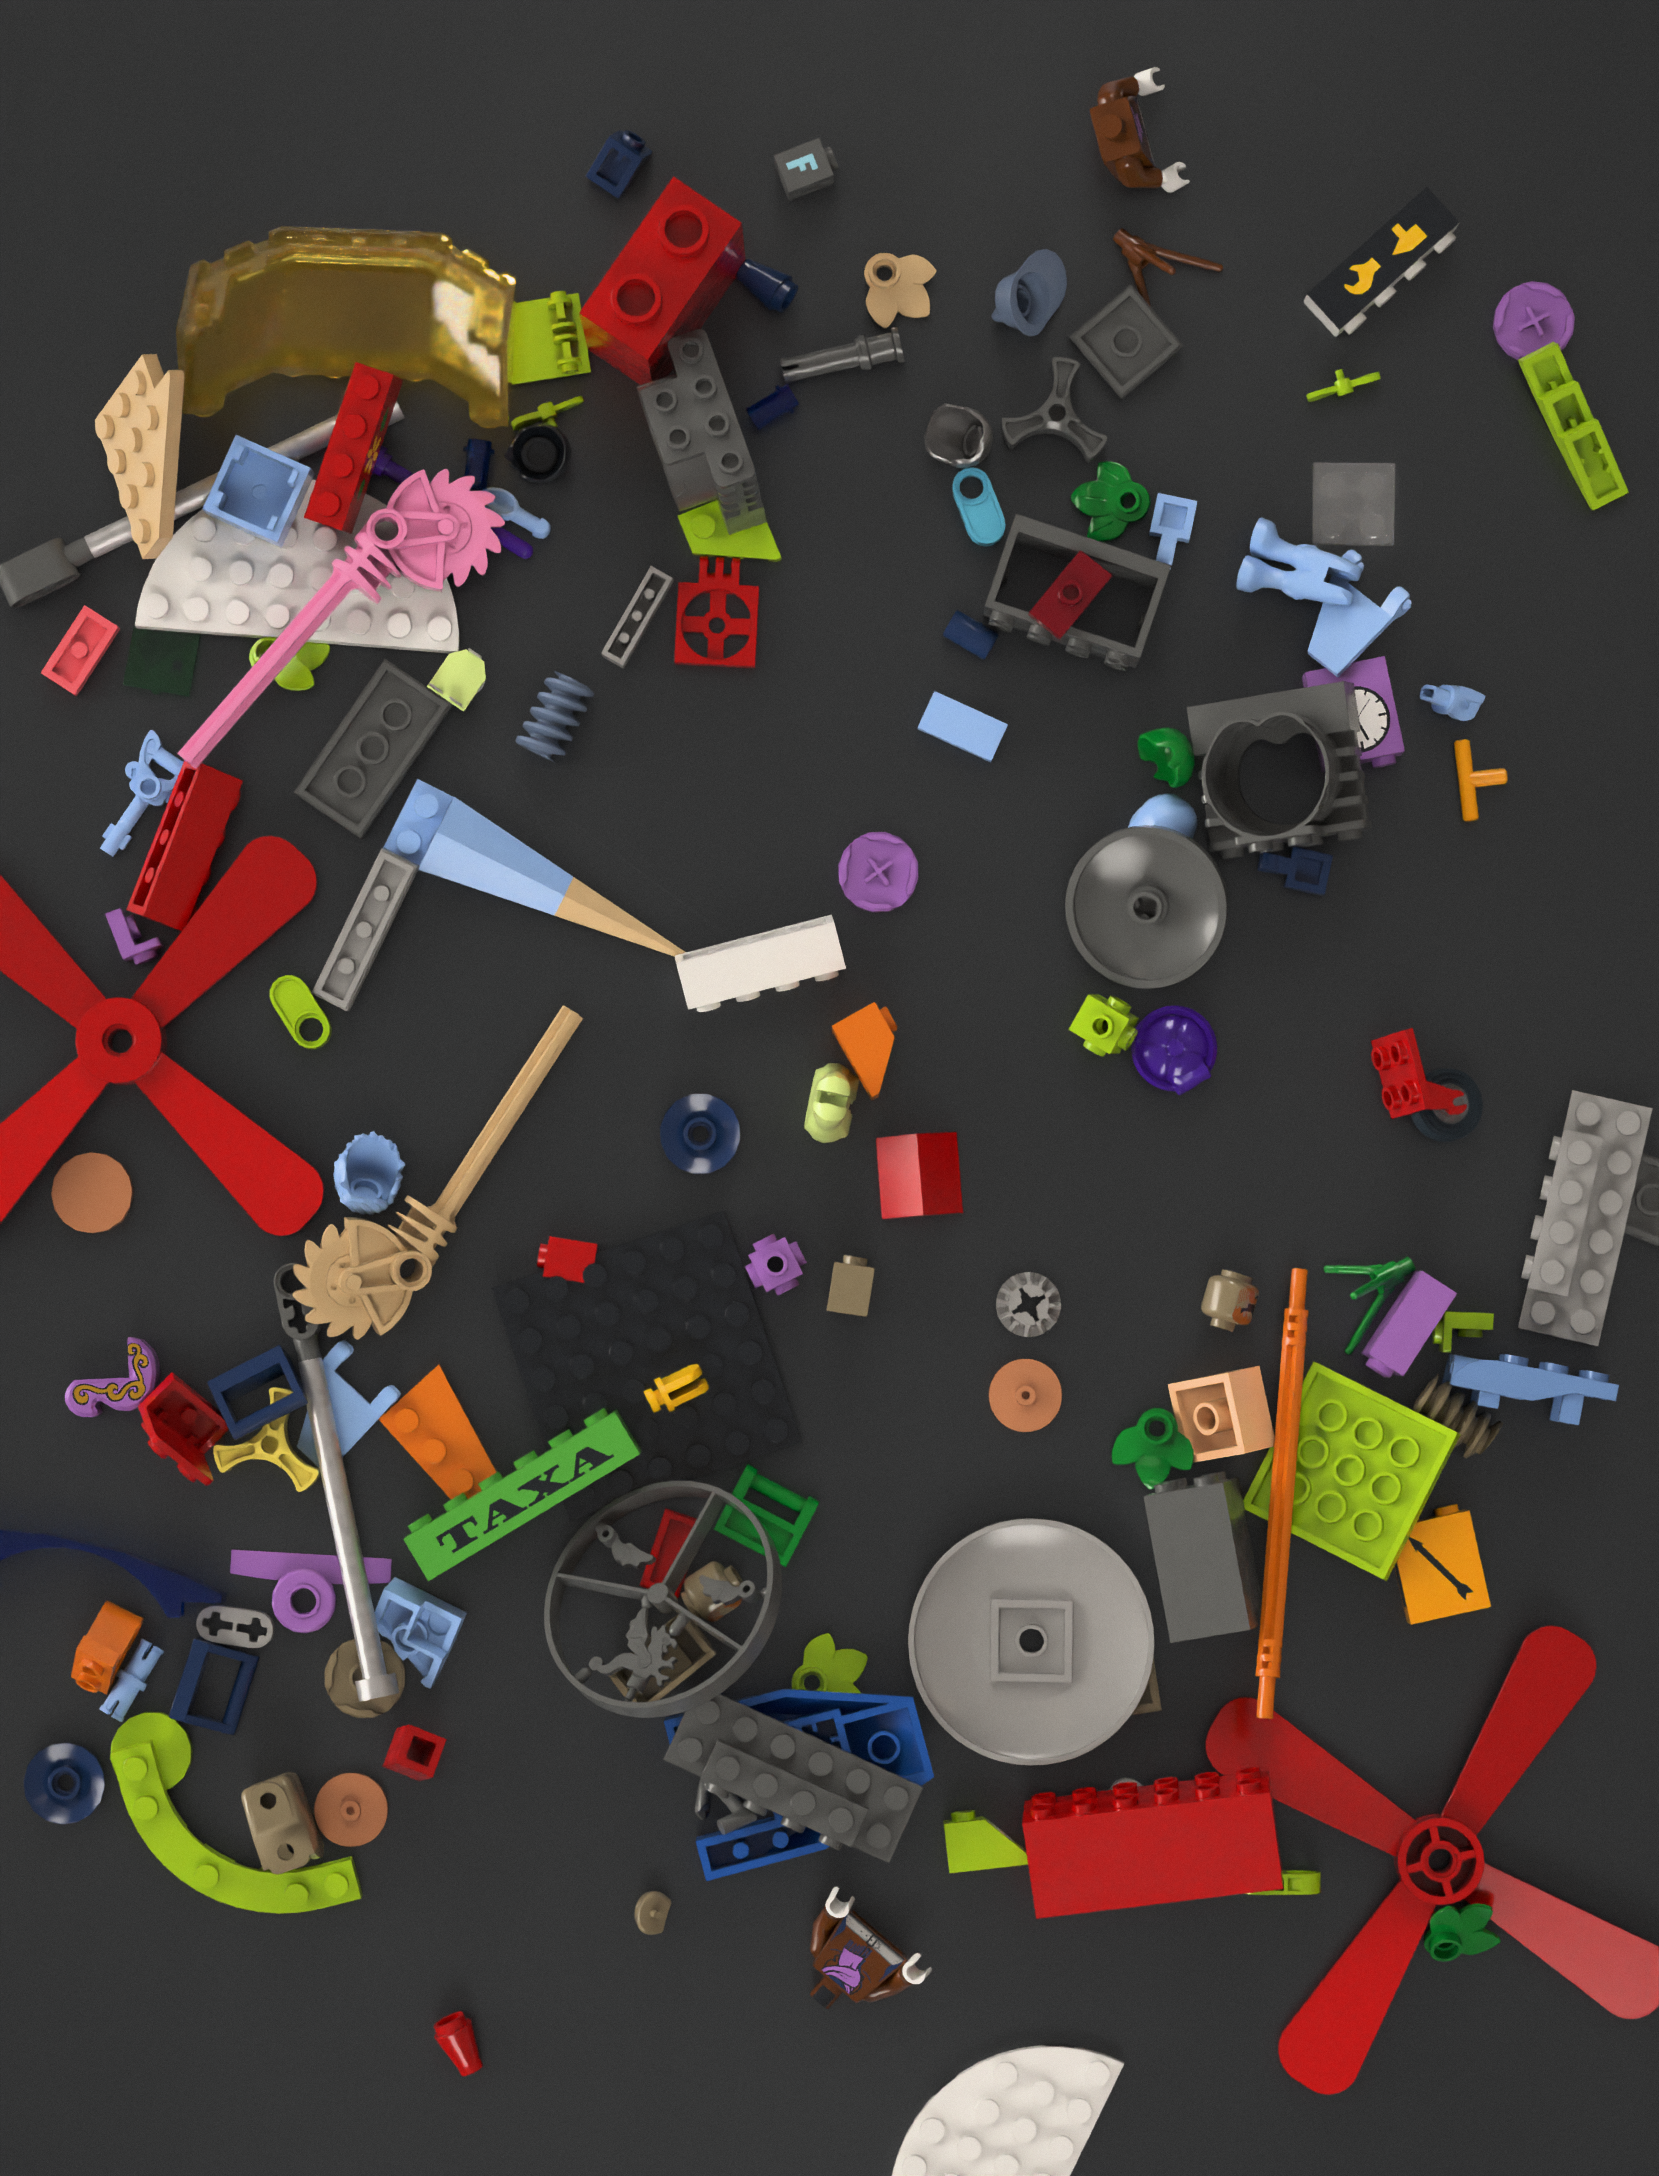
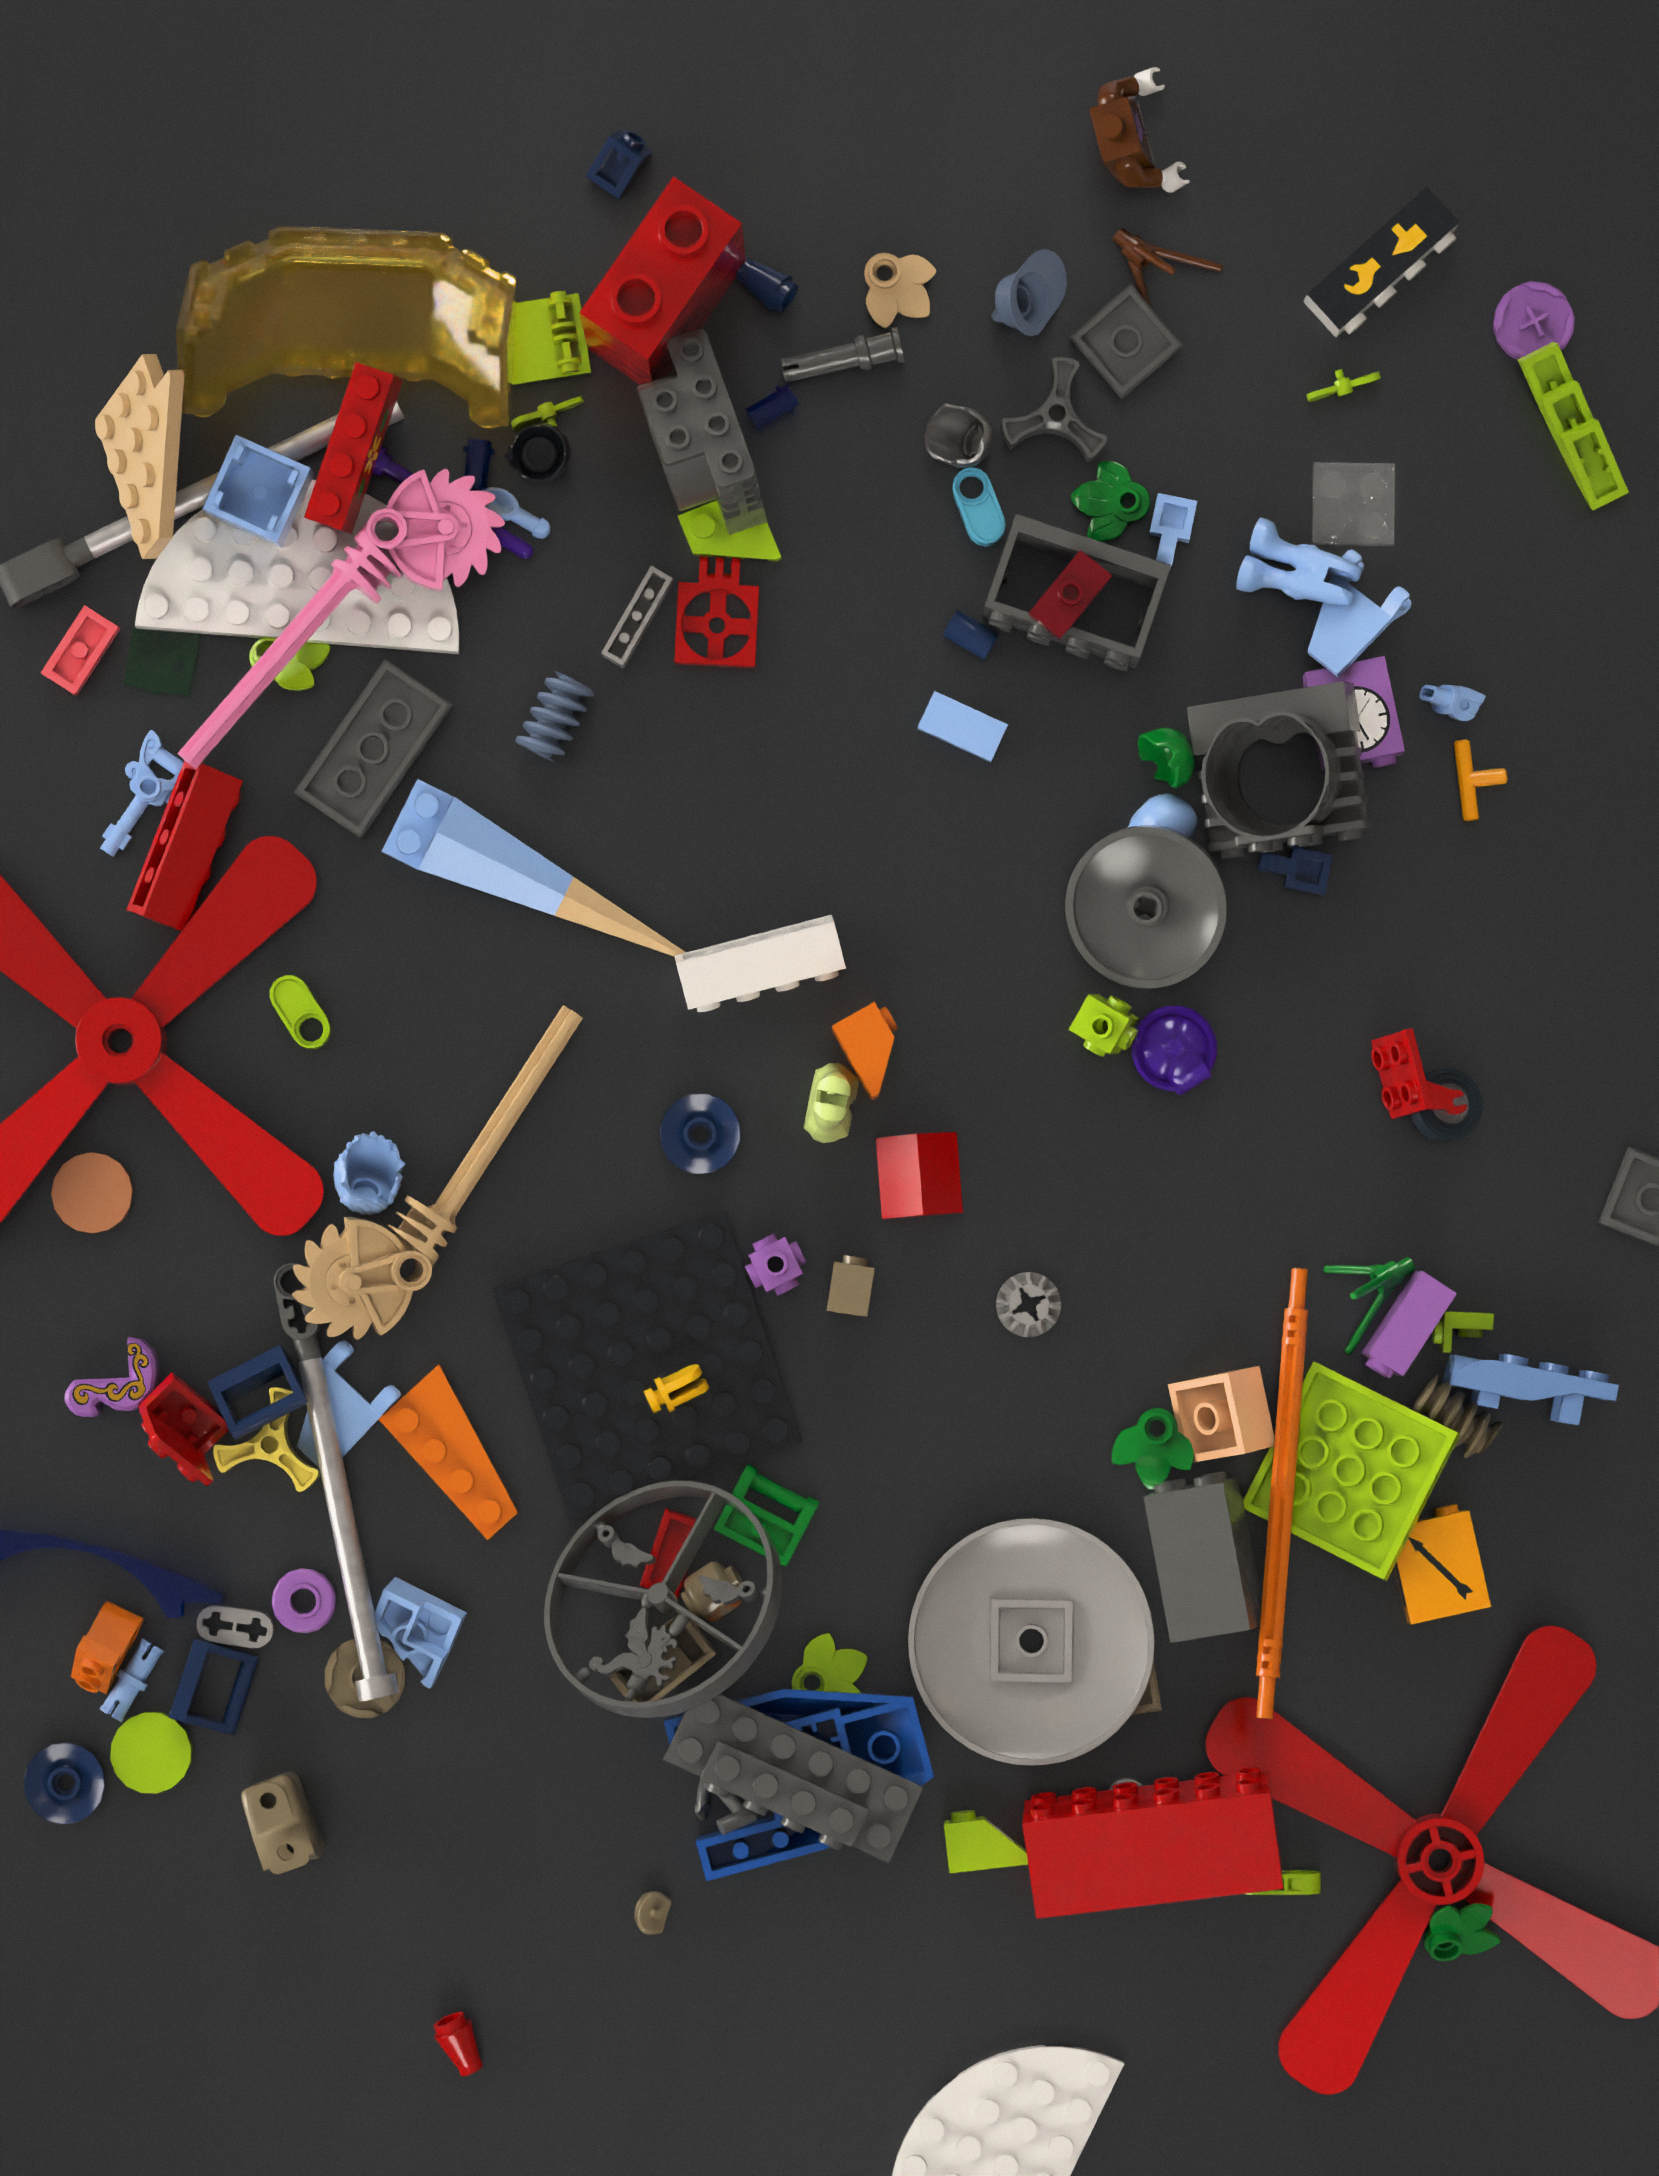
(126, 931): medium lavender bracket -> none
(208, 1869): lime plate -> none
(277, 1564): medium lavender sticker -> none
(351, 1809): nougat piece -> none
(365, 929): light grey tile -> none
(414, 1752): red brick -> none
(459, 678): yellowish green piece -> none
(522, 1494): bright green brick -> none
(566, 1258): red brick -> none
(805, 168): dark grey brick -> none
(857, 1957): torso -> none
(878, 872): medium lavender tile -> none
(1025, 1395): nougat piece -> none
(1229, 1300): dark tan head -> none
(1583, 1218): light grey plate -> none

